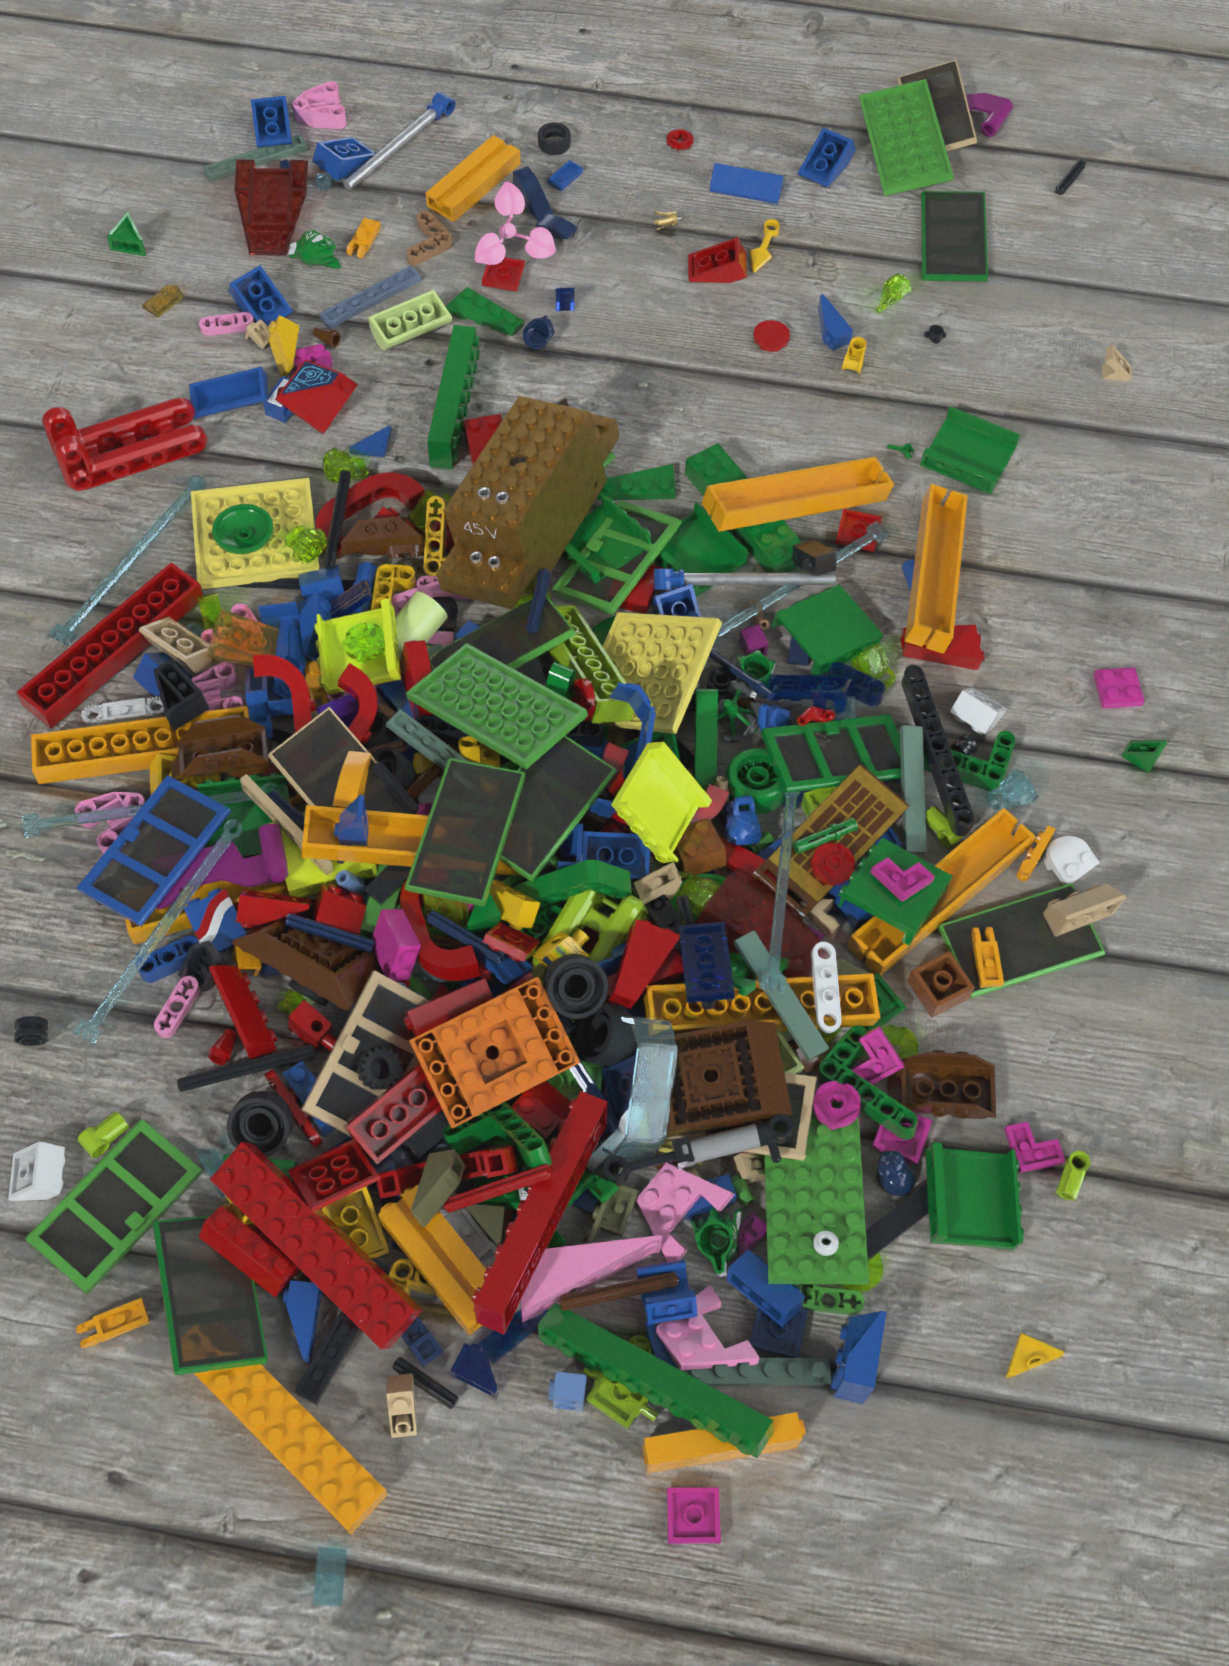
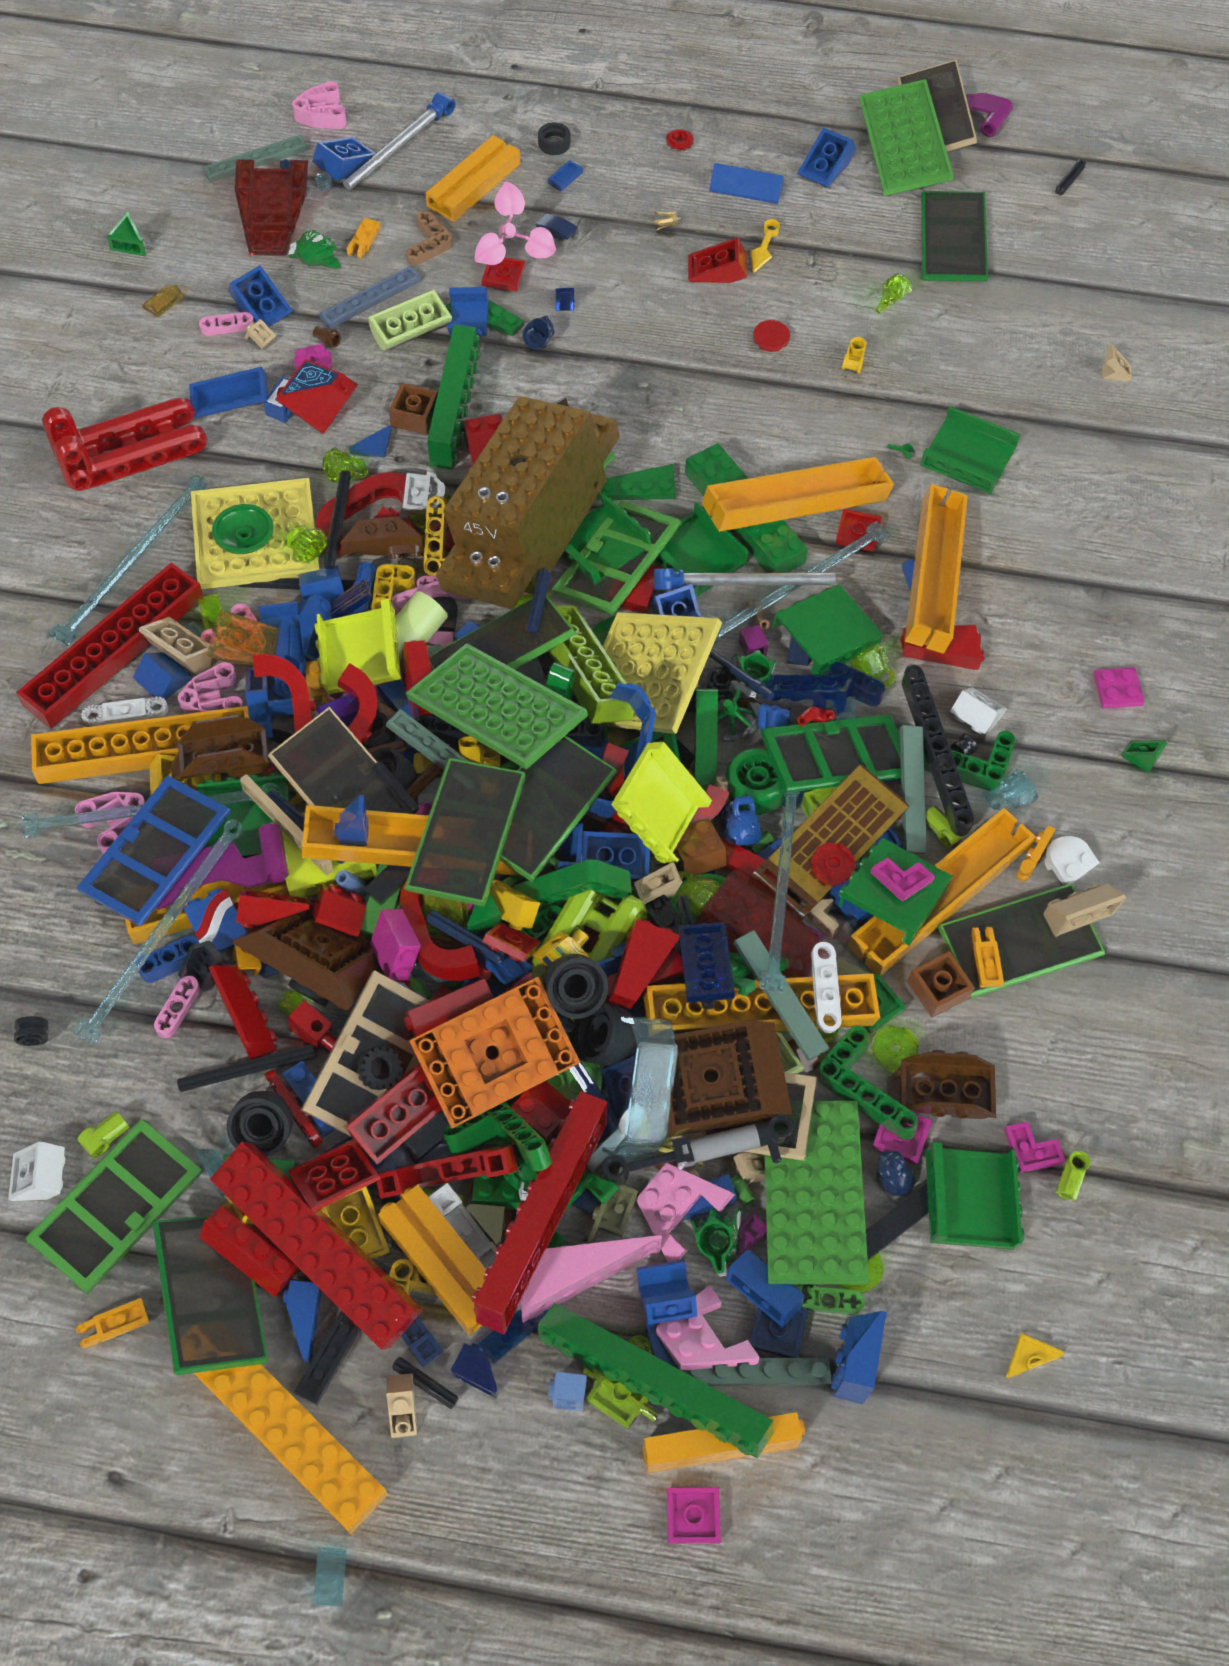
(179, 695): black wedge -> none
(222, 1048): red cone -> none
(271, 121): blue slope -> none
(283, 343): yellow slope -> none
(329, 932): dark blue axle -> none
(352, 778): light orange slope -> none
(369, 650): clear neon green plate -> none
(413, 408): none -> dark orange brick
(419, 490): none -> white slope
(438, 1182): olive slope -> none
(469, 308): none -> blue panel
(498, 1188): red axle -> none
(532, 192): dark blue slope -> none
(584, 696): red tile -> none
(618, 1291): reddish brown axle -> none
(814, 558): black brick -> none
(822, 1249): white plate -> none
(834, 328): blue slope -> none
(834, 1117): dark pink plate -> none
(848, 826): green pin -> none
(882, 1059): dark pink plate -> none
(935, 333): black plate -> none

